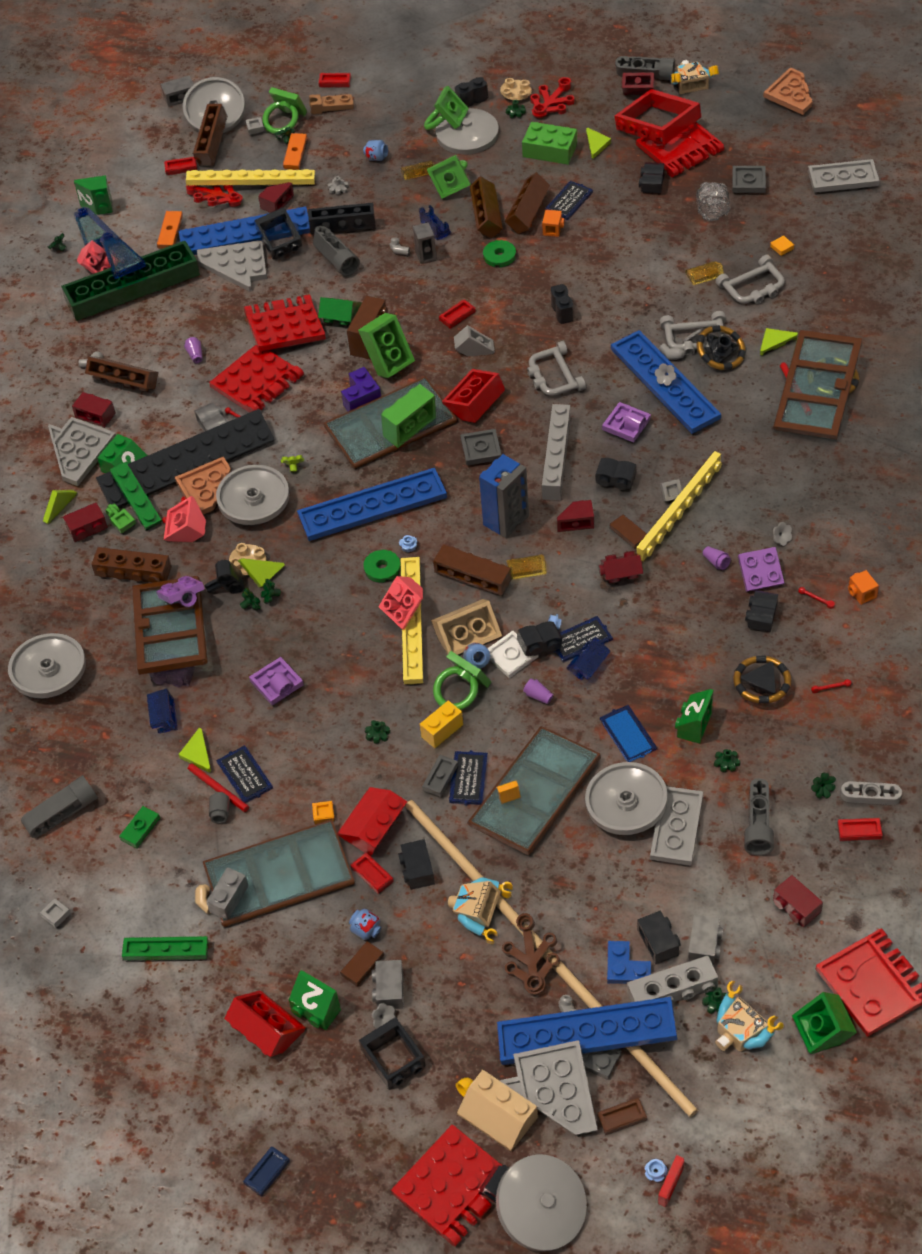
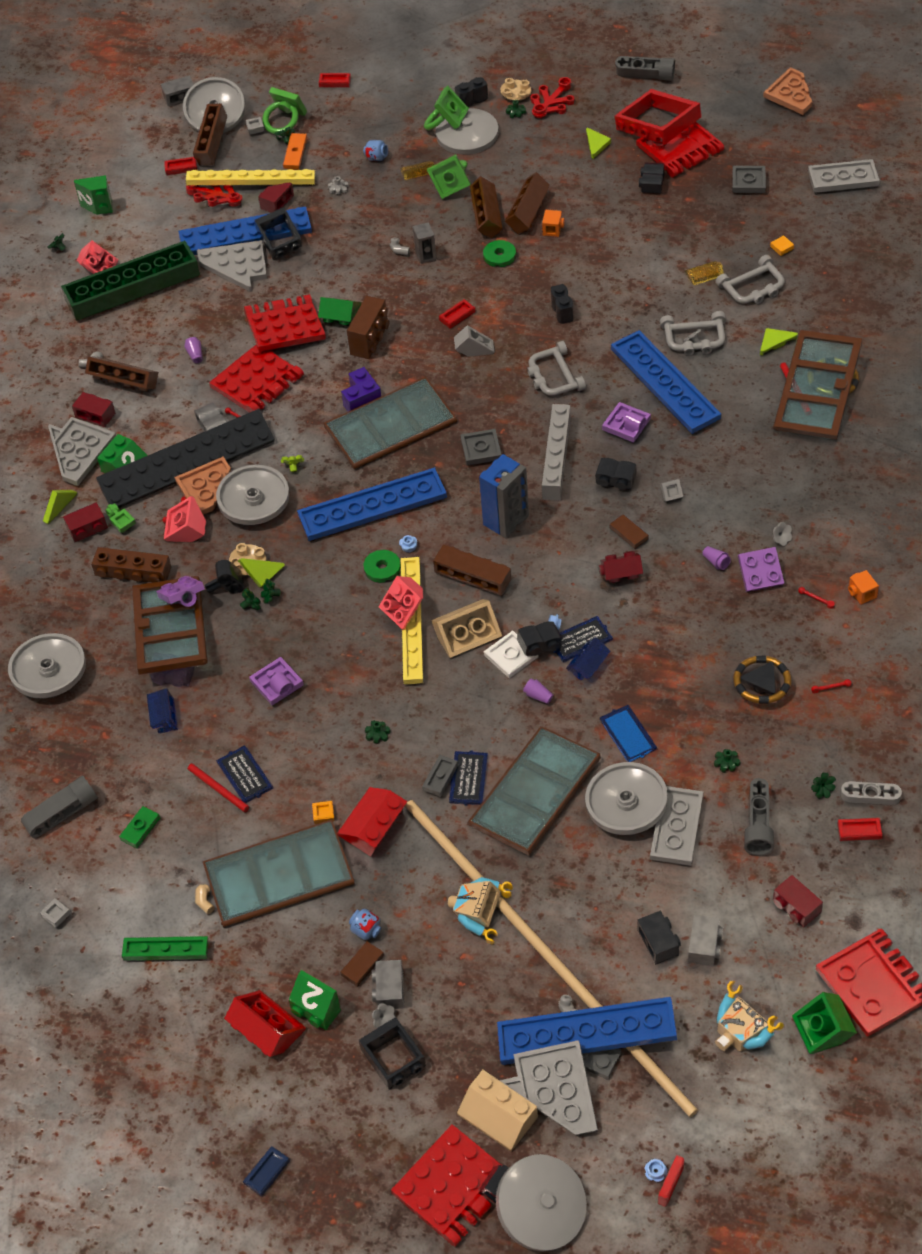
(119, 254): windscreen -> none
(135, 496): green plate -> none
(169, 229): orange tile -> none
(196, 752): lime tile -> none
(219, 807): dark grey brick -> none
(227, 893): flat silver brick -> none
(330, 103): medium nougat plate -> none
(335, 251): dark grey beam -> none
(342, 217): black brick -> none
(372, 873): red tile -> none
(386, 345): bright green brick -> none
(408, 415): bright green brick -> none
(417, 864): black brick -> none
(438, 227): clear blue hinge -> none
(441, 724): yellow brick -> none
(463, 1085): yellow hinge -> none
(467, 672): bright green tile -> none
(474, 395): red slope -> none
(475, 649): medium blue head -> none
(508, 792): light orange tile -> none
(527, 566): clear yellow slope -> none
(531, 957): reddish brown plant -> none
(549, 143): bright green brick -> none
(570, 199): piece -> none
(576, 516): dark red slope -> none
(620, 968): blue plate -> none
(622, 1116): reddish brown tile -> none
(637, 83): dark red brick -> none
(662, 376): light grey plant -> none
(673, 353): light grey arm -> none
(677, 508): light yellow plate -> none
(679, 975): light grey brick -> none
(692, 76): torso -> none
(695, 716): green slope -> none
(712, 201): clear brick -> none
(713, 999): dark green plant -> none
(721, 347): black piece -> none
(762, 611): black brick -> none

